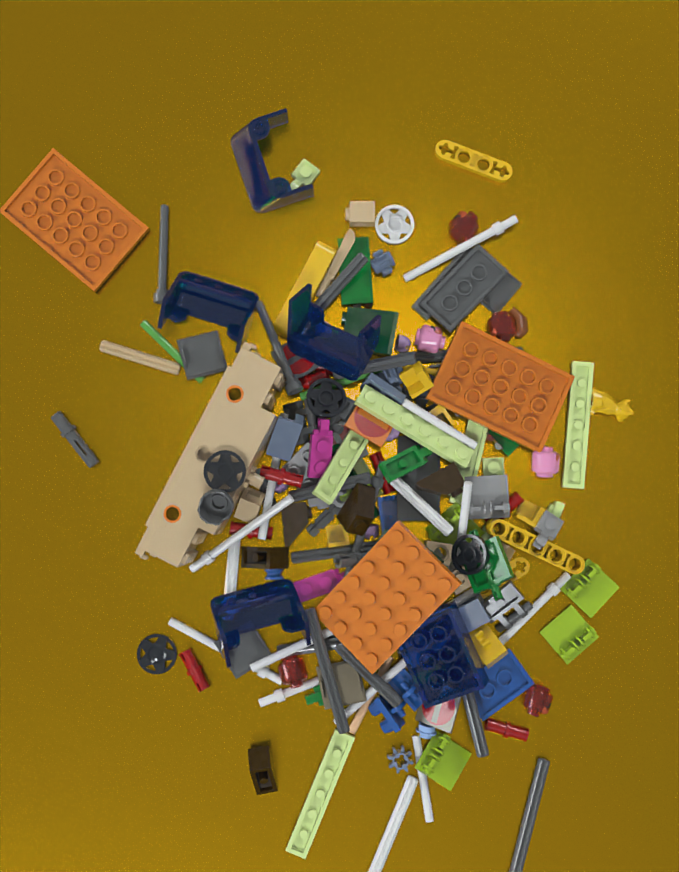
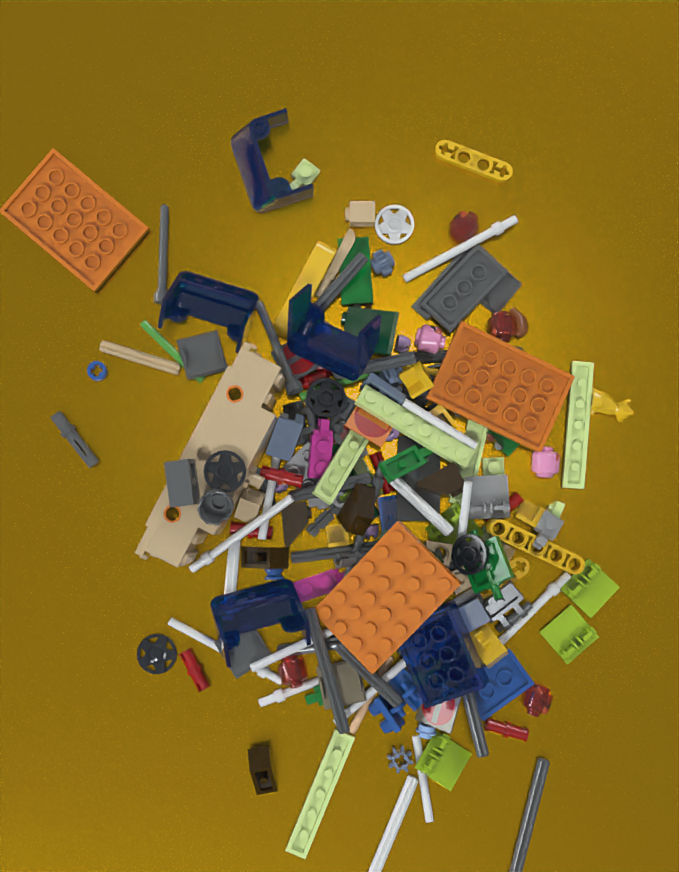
(92, 366): none -> blue bush
(182, 482): none -> dark grey hinge

